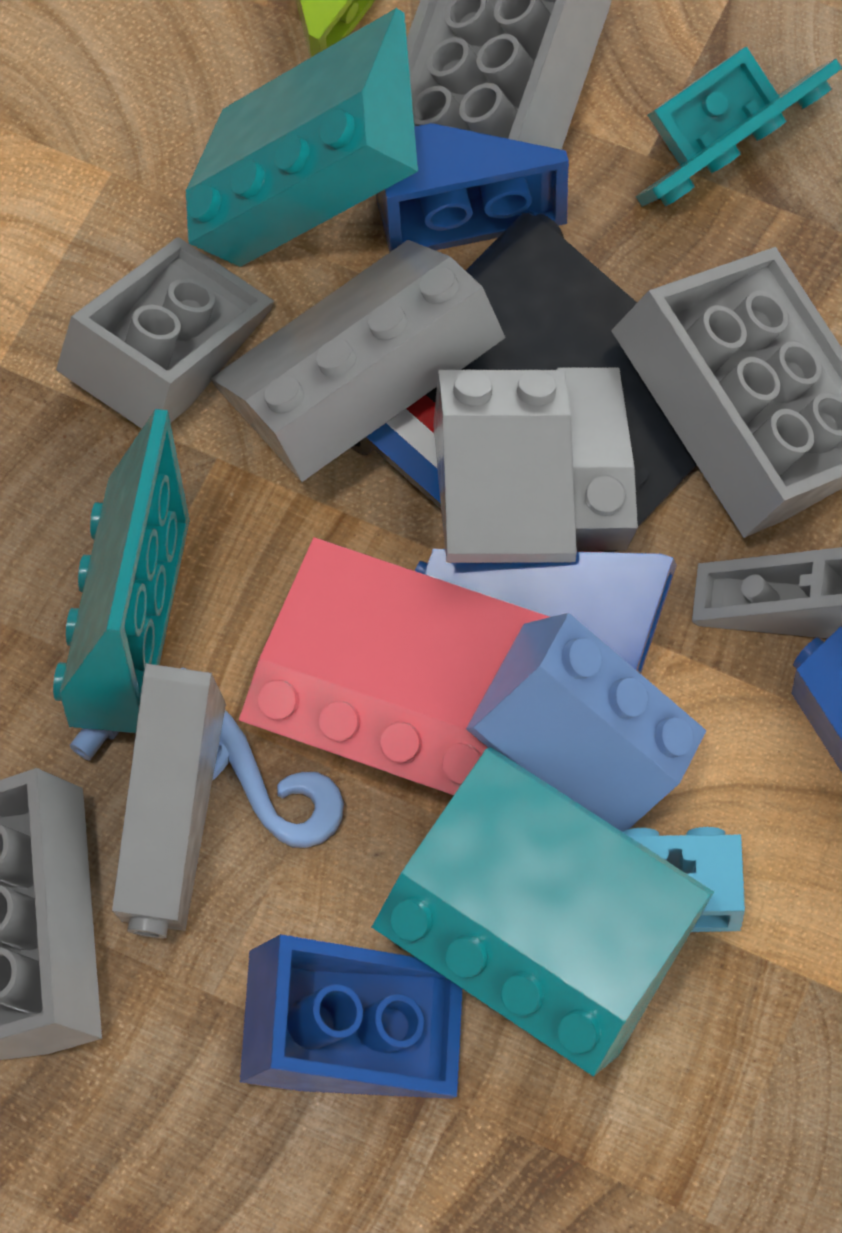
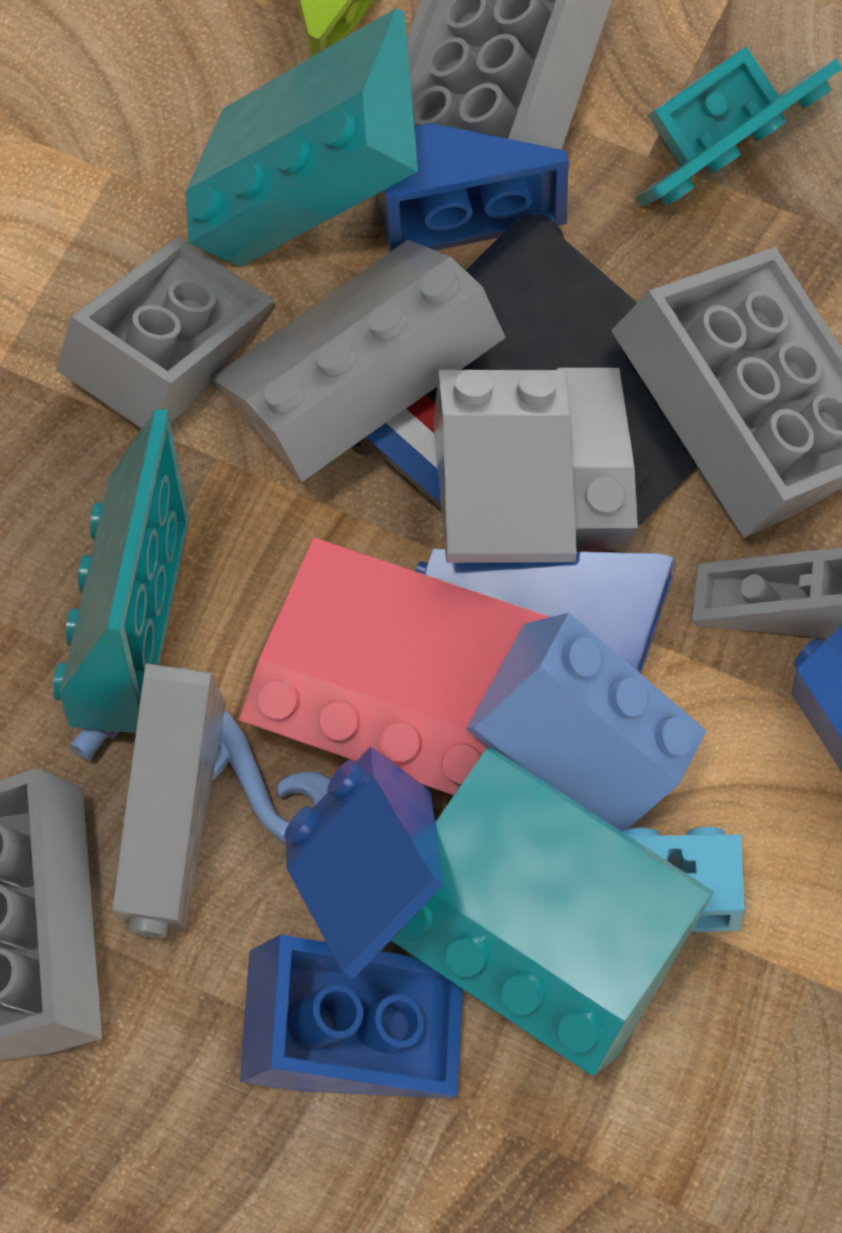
(365, 857): none -> blue slope

